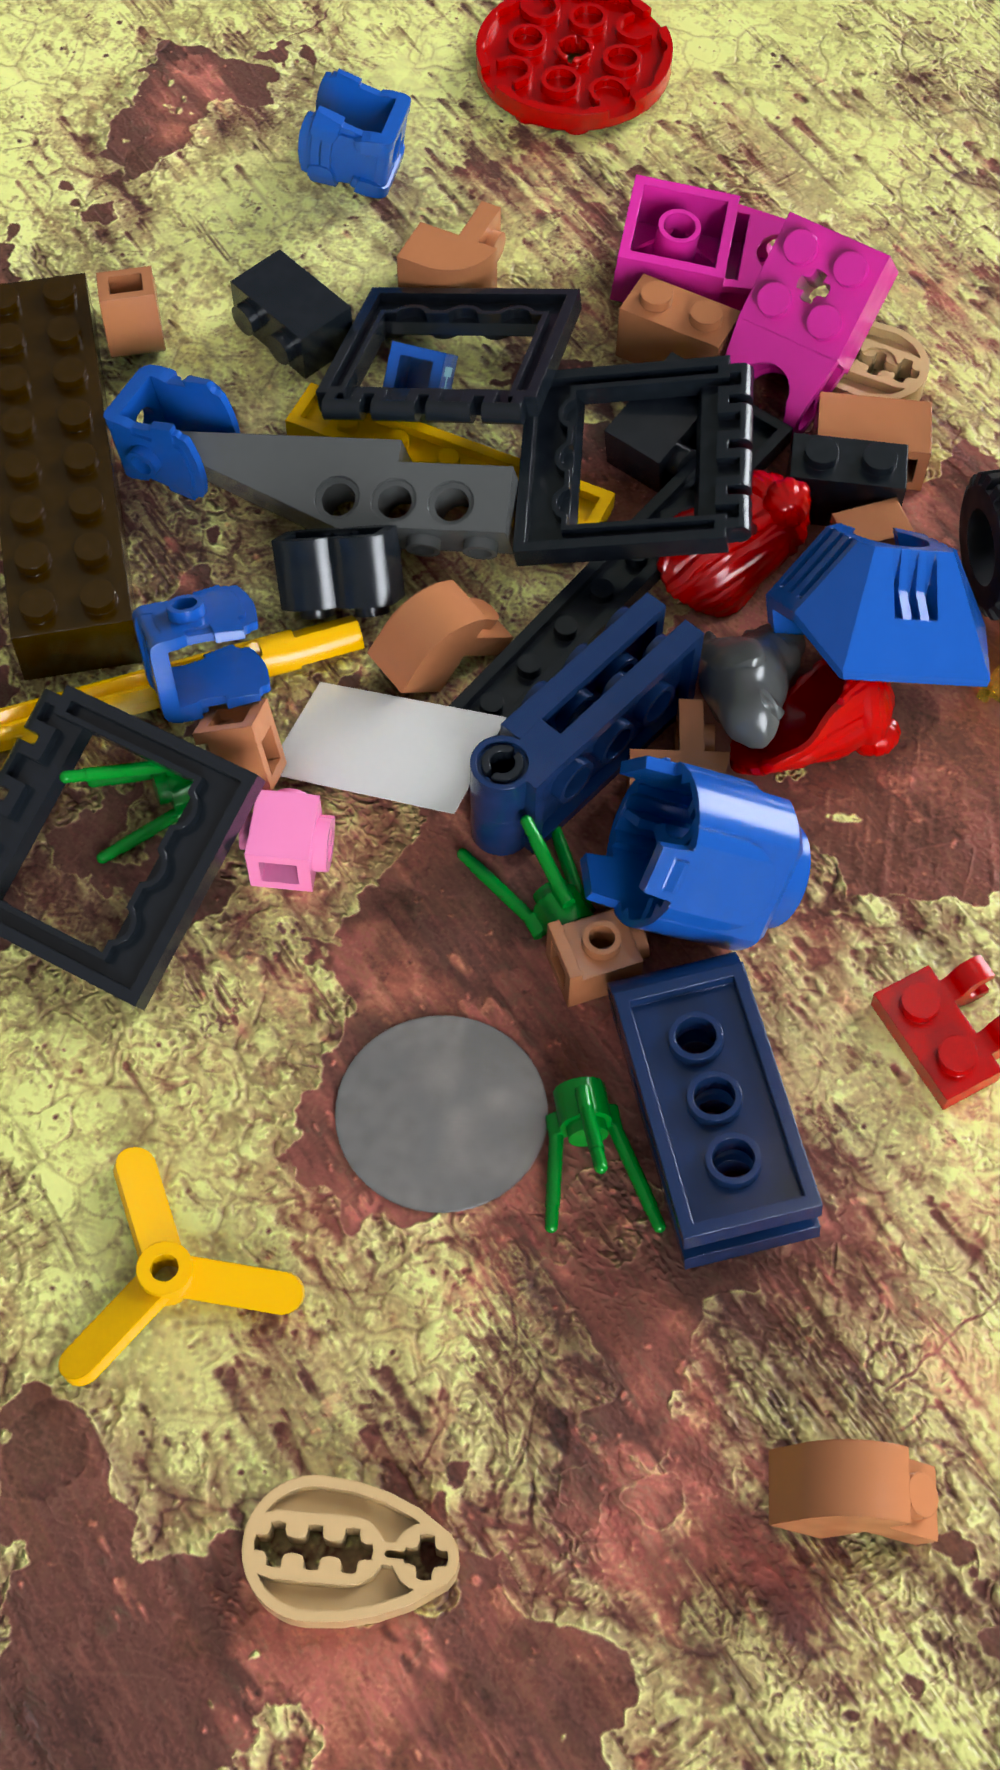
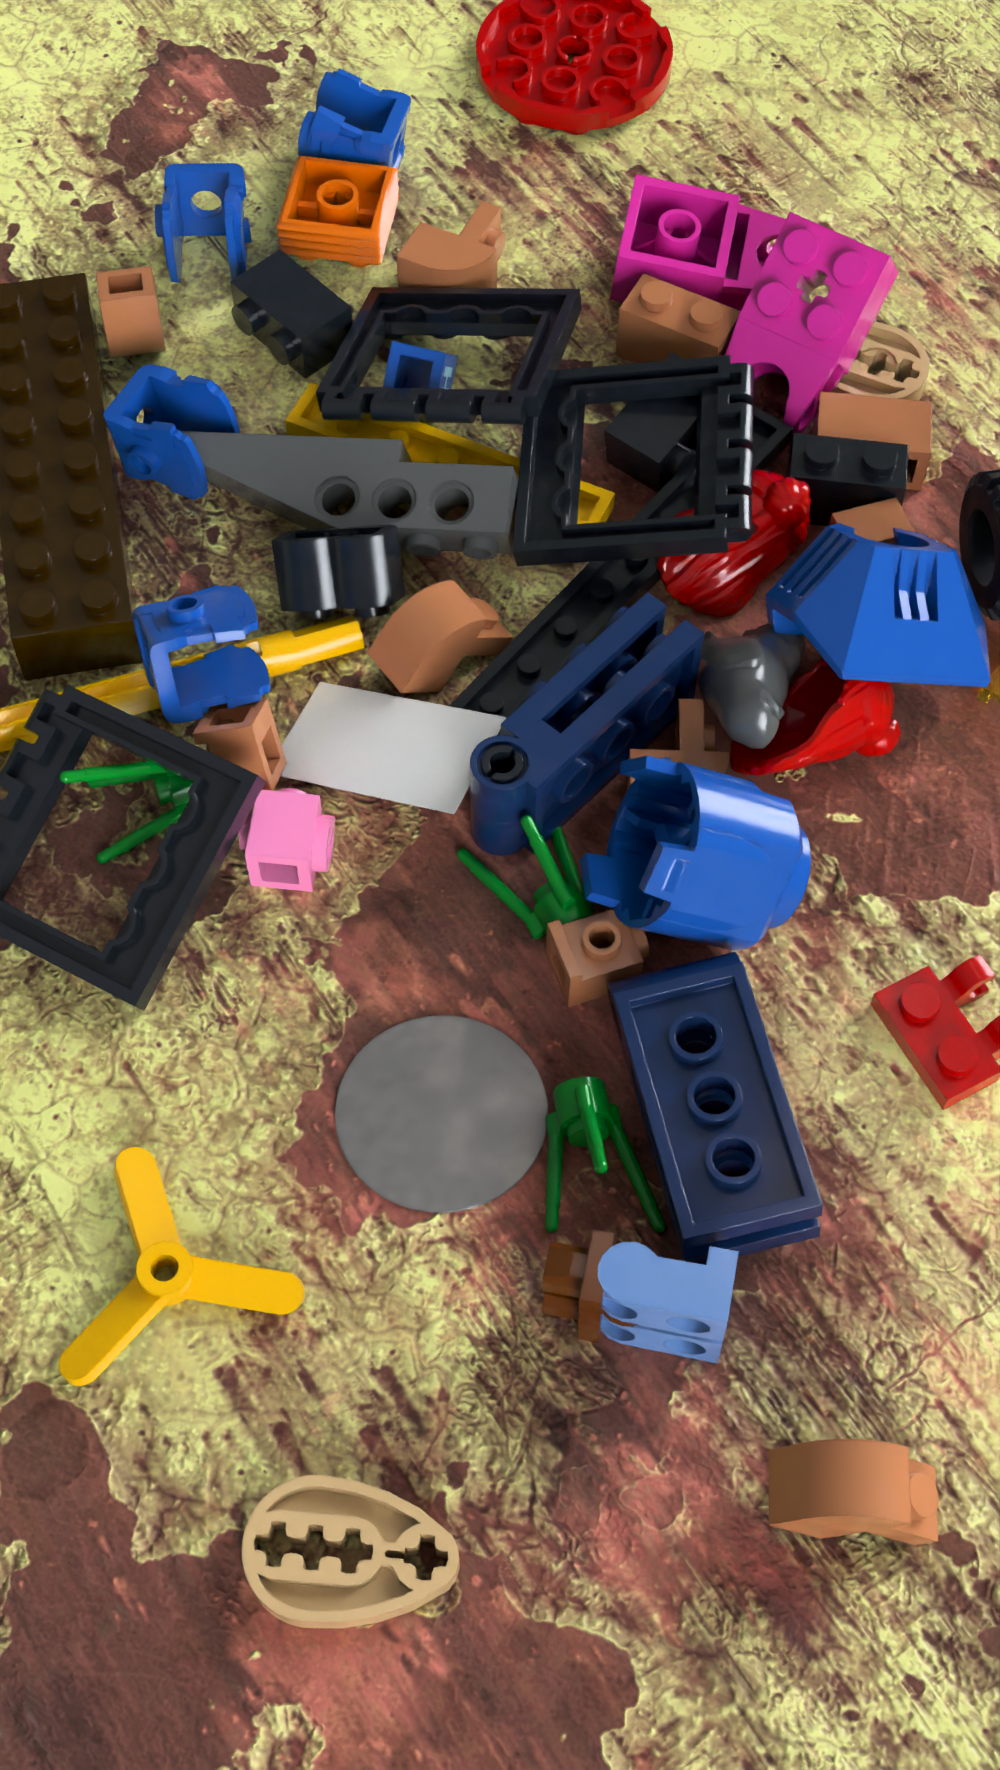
(181, 217): none -> blue piece
(338, 211): none -> orange brick
(641, 1296): none -> medium blue hips

